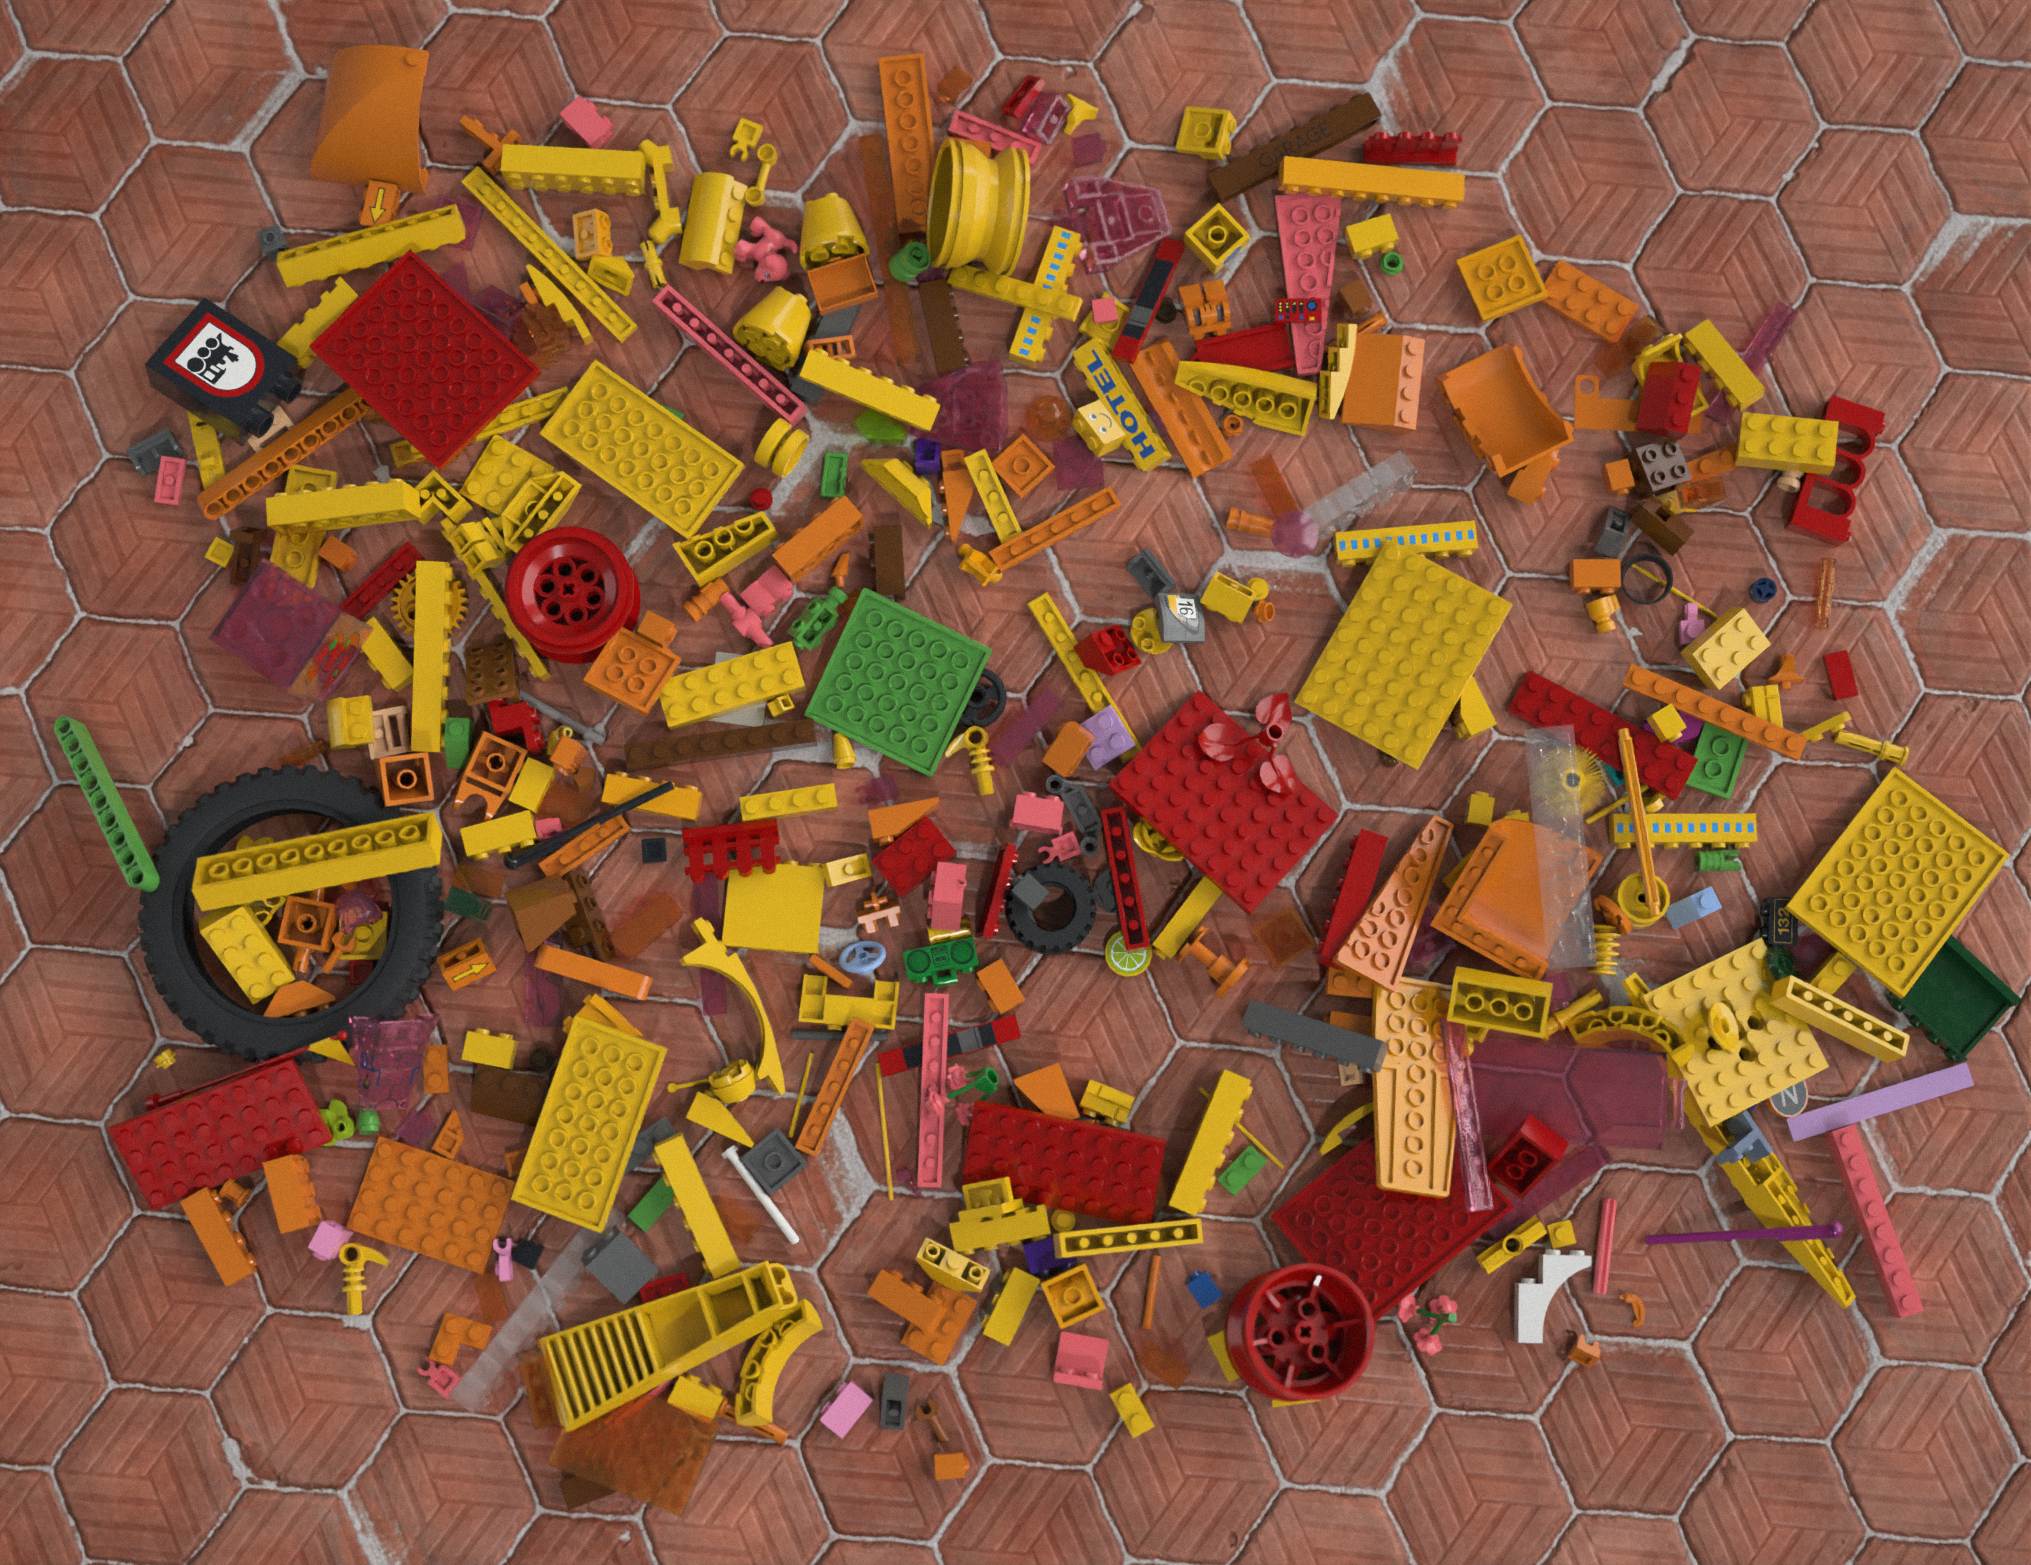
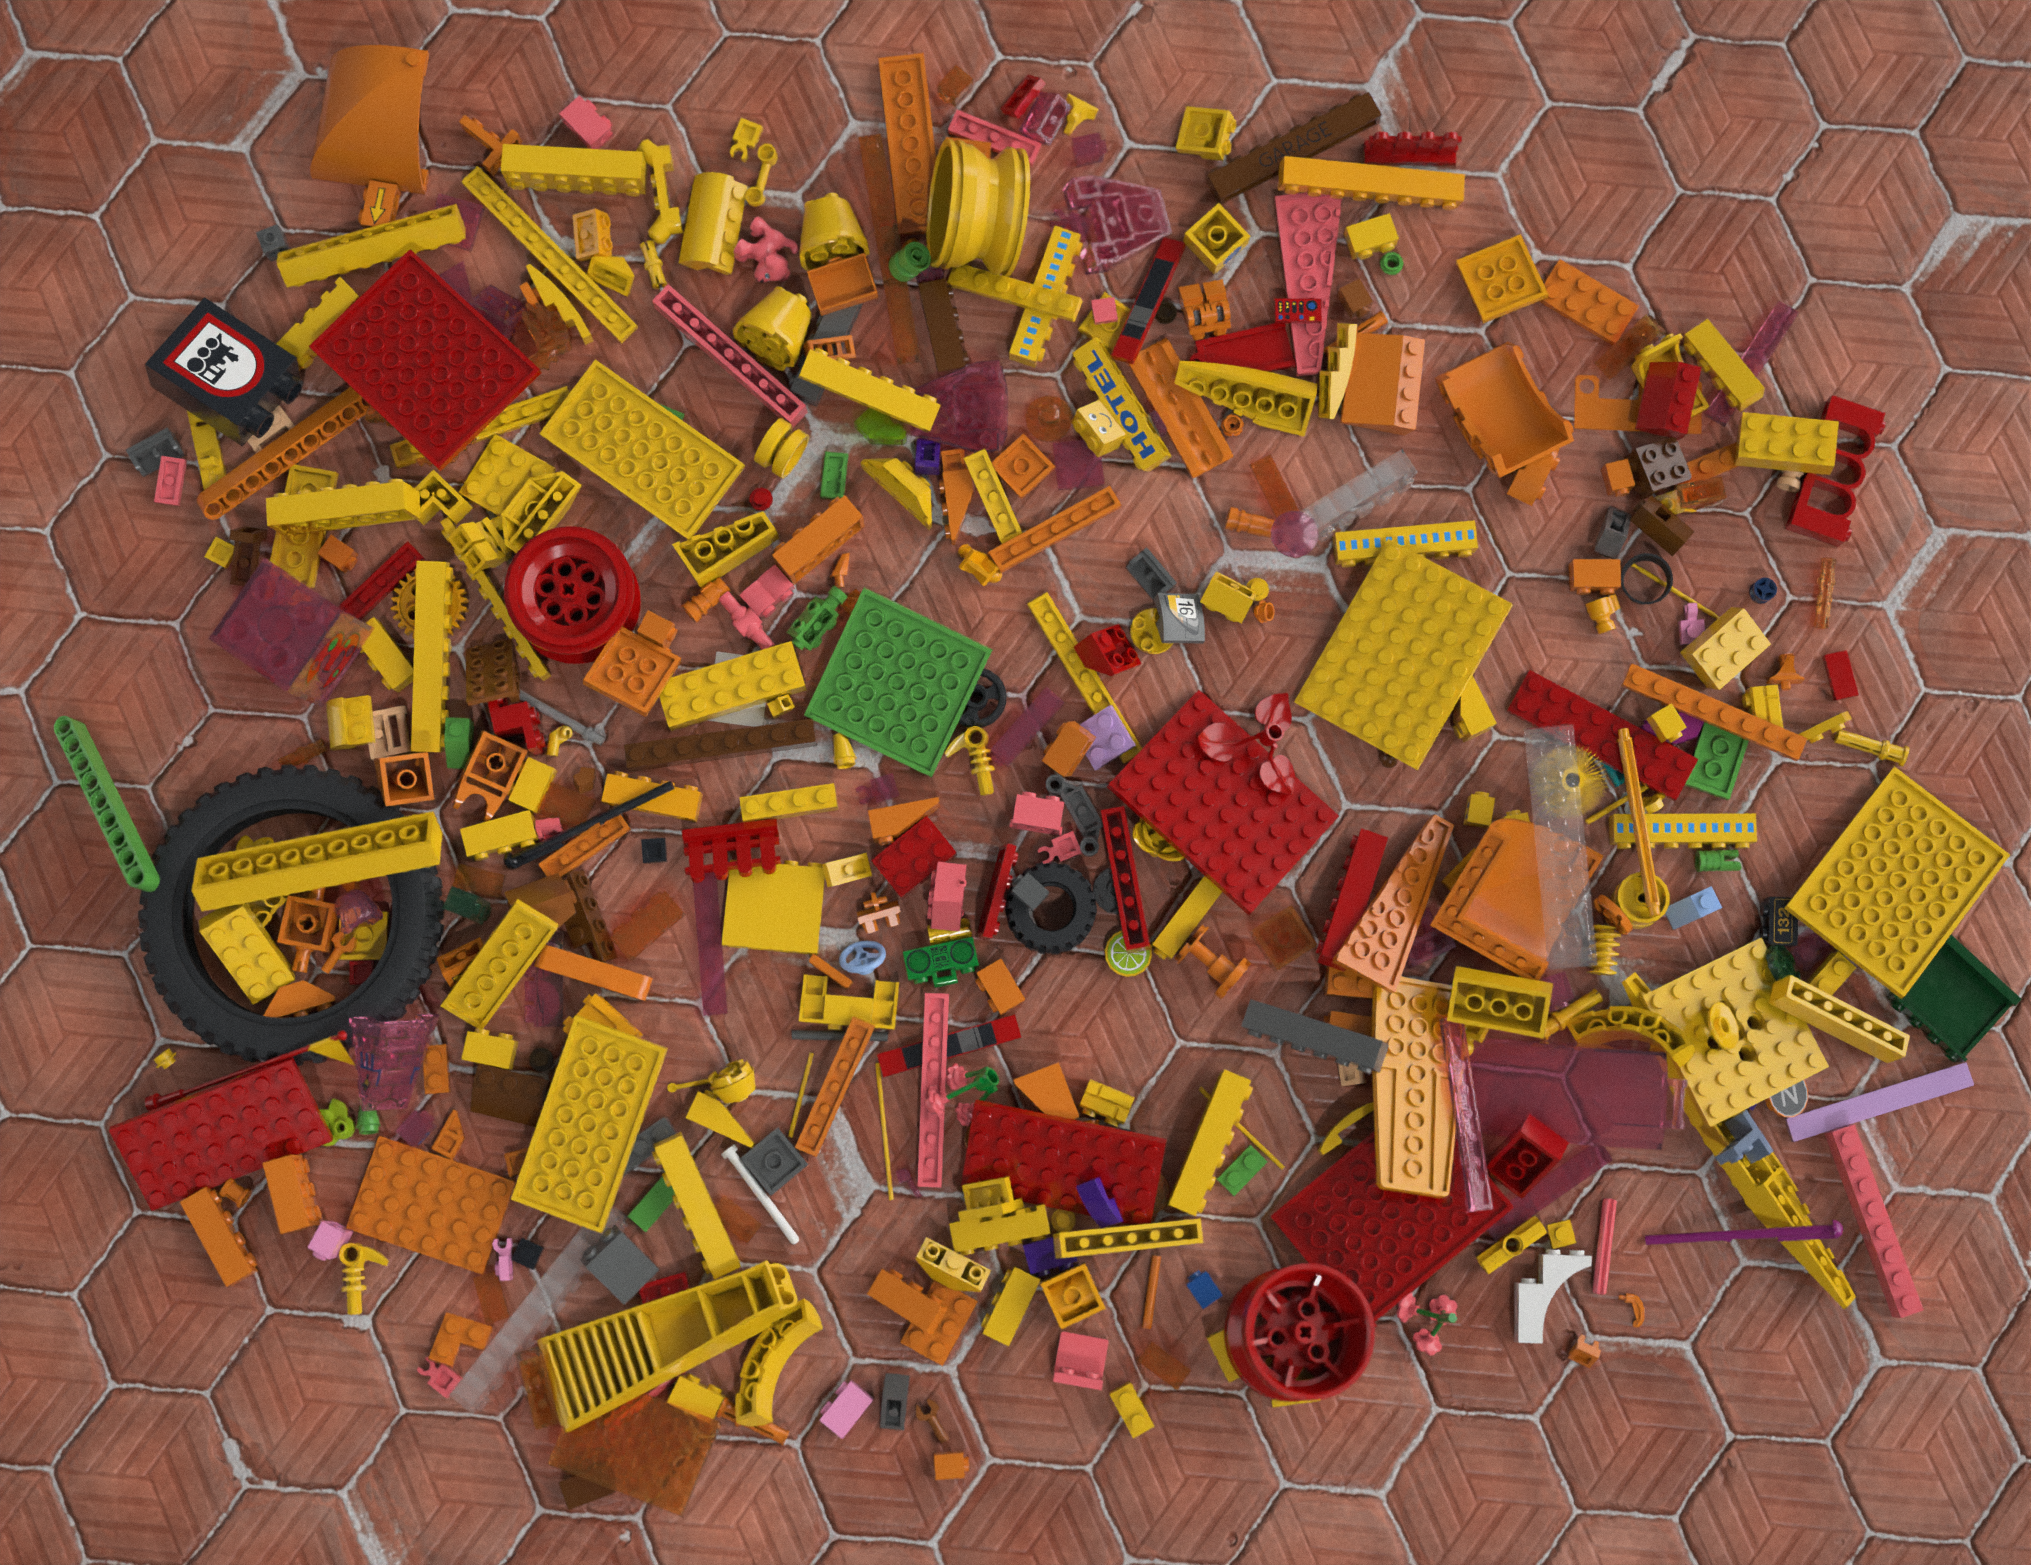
(499, 964): none -> yellow plate
(567, 756): orange brick -> none
(713, 957): yellow slope -> none
(888, 561): reddish brown brick -> none
(1101, 1208): none -> dark purple slope

